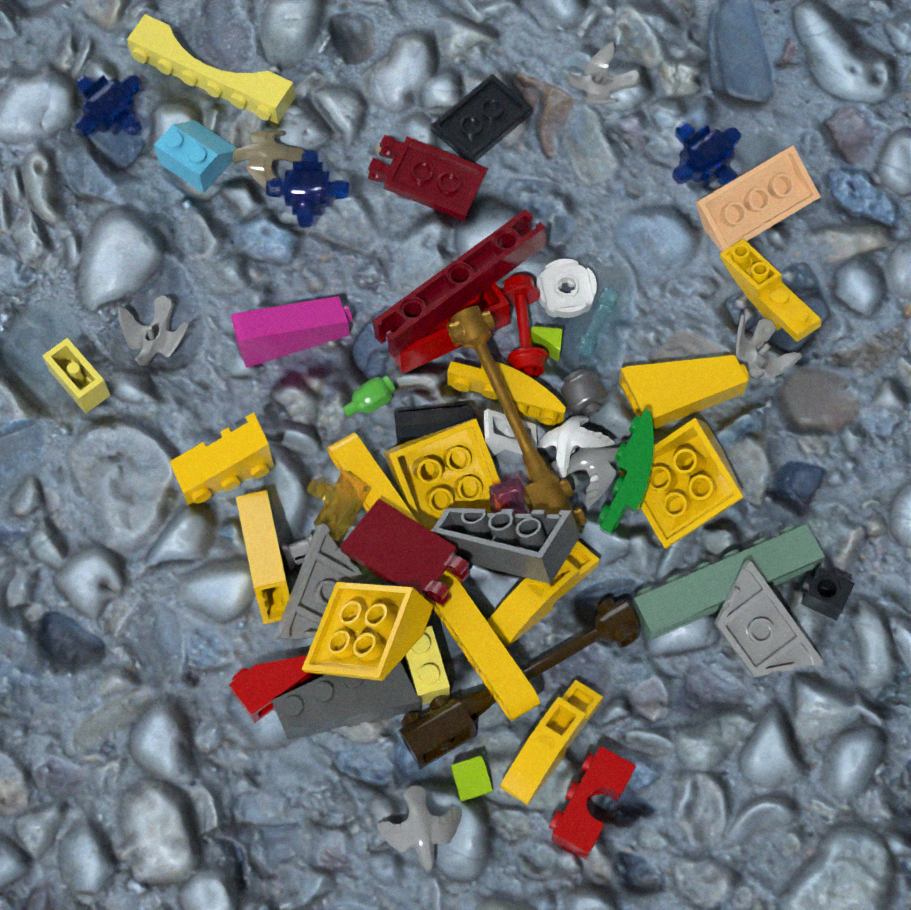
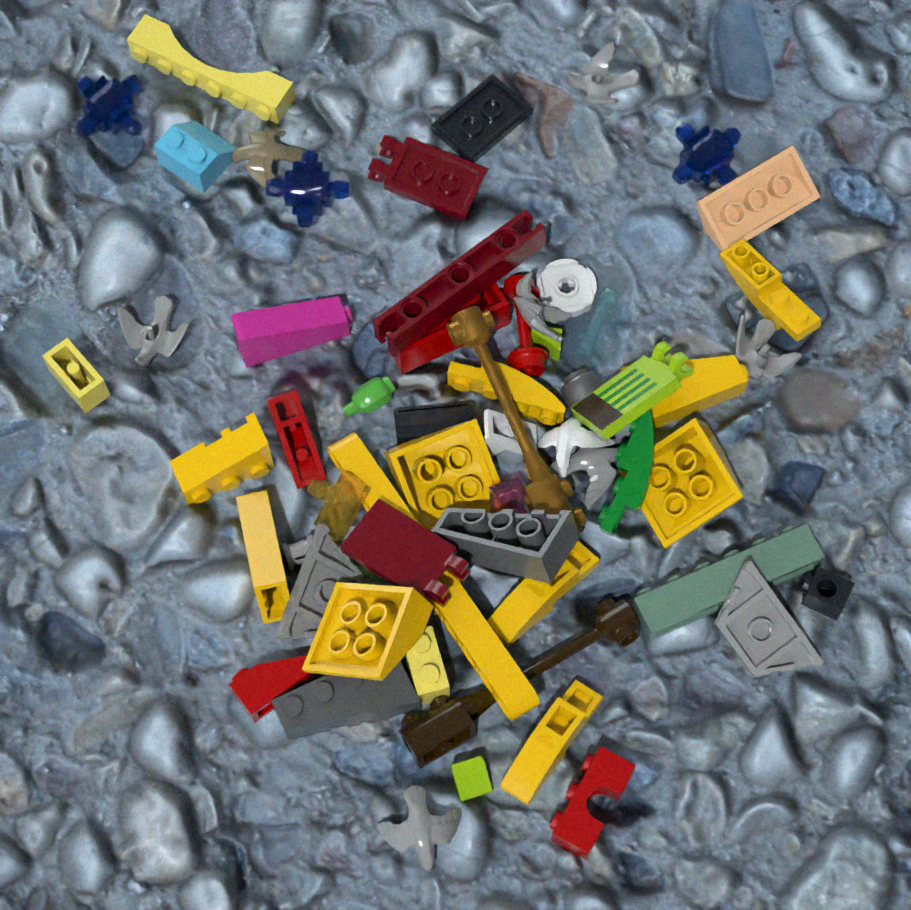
(295, 437): none -> red slope
(536, 312): none -> light grey animal
(632, 391): none -> tile

